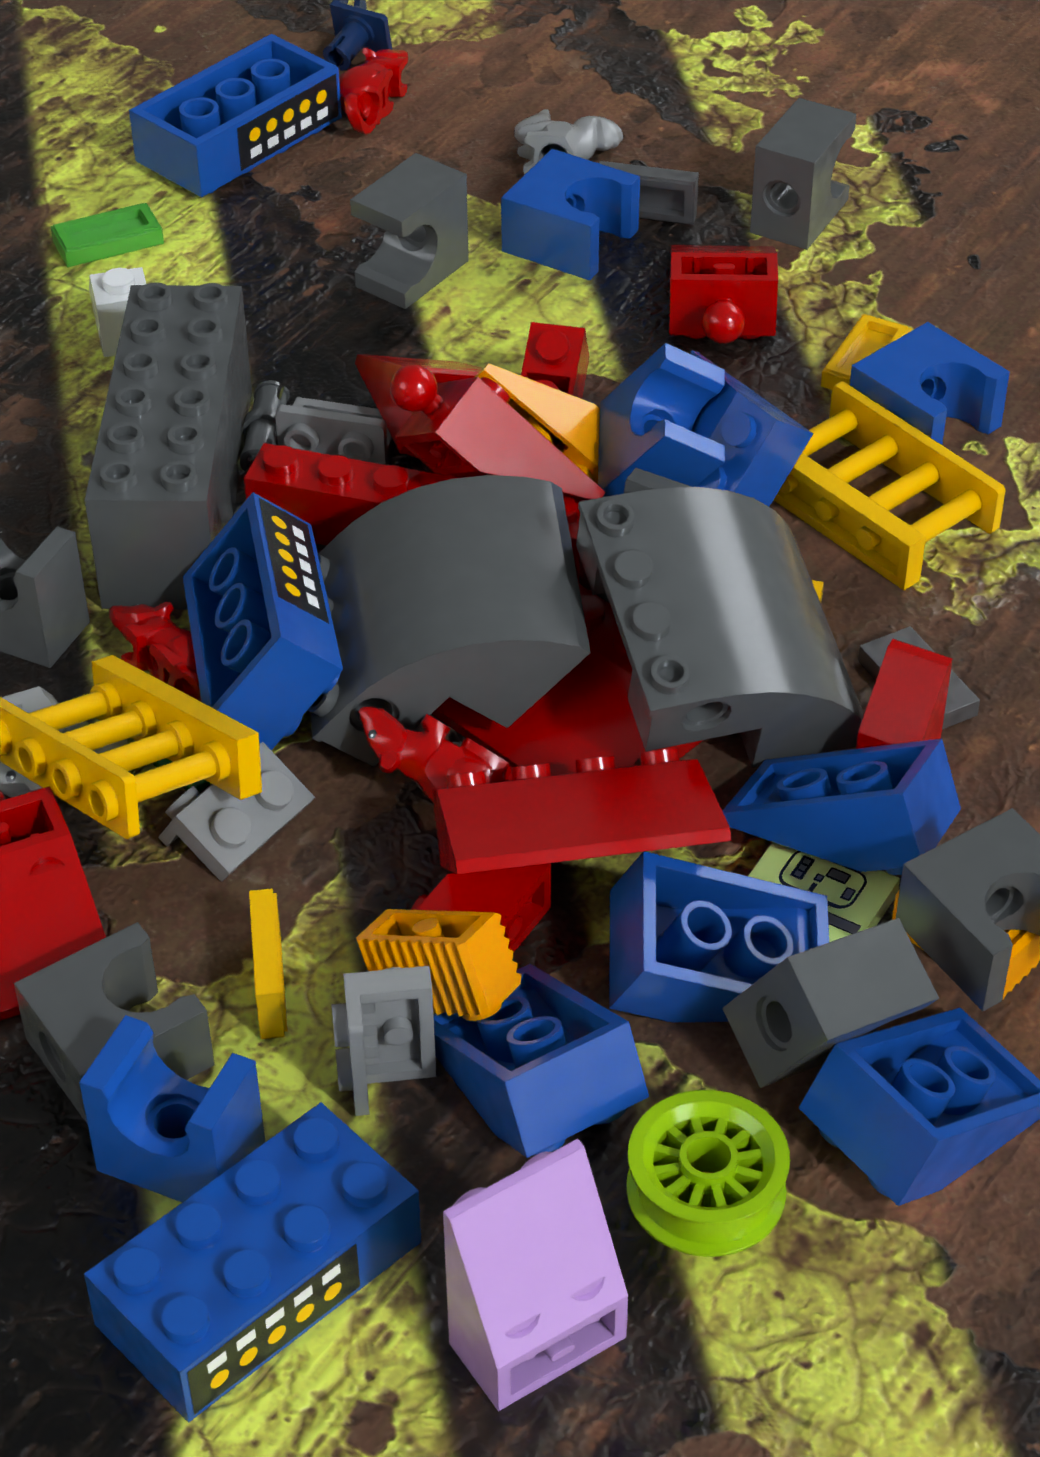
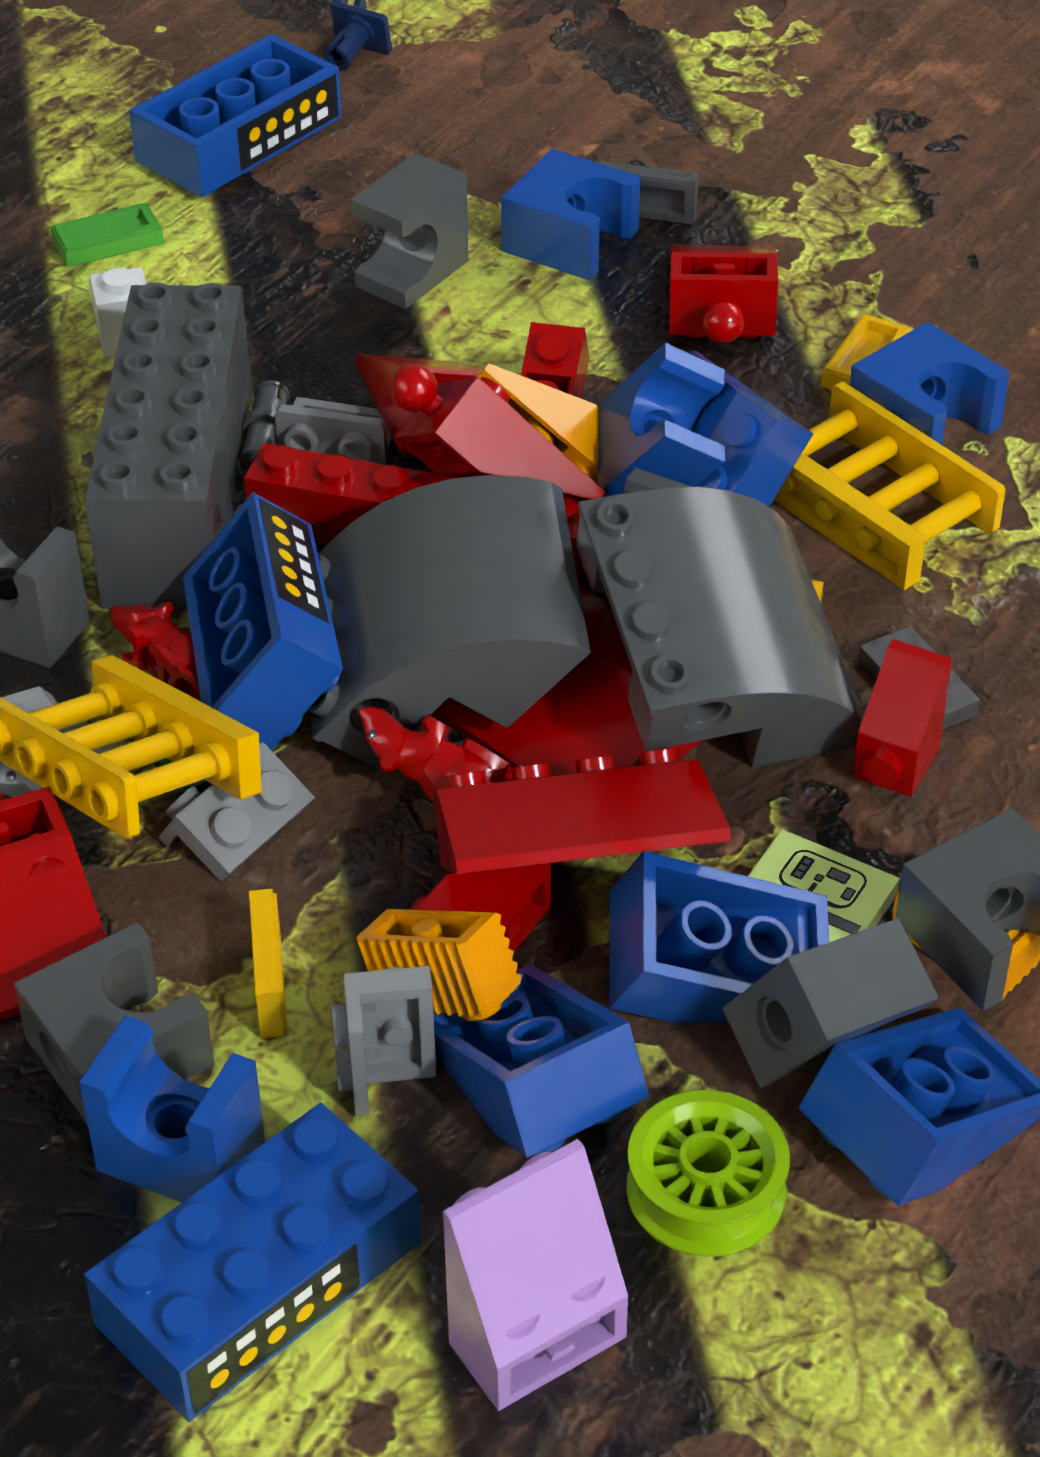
(369, 86): red animal -> none
(580, 139): light grey animal -> none
(794, 173): dark grey piece -> none
(852, 805): blue slope -> none

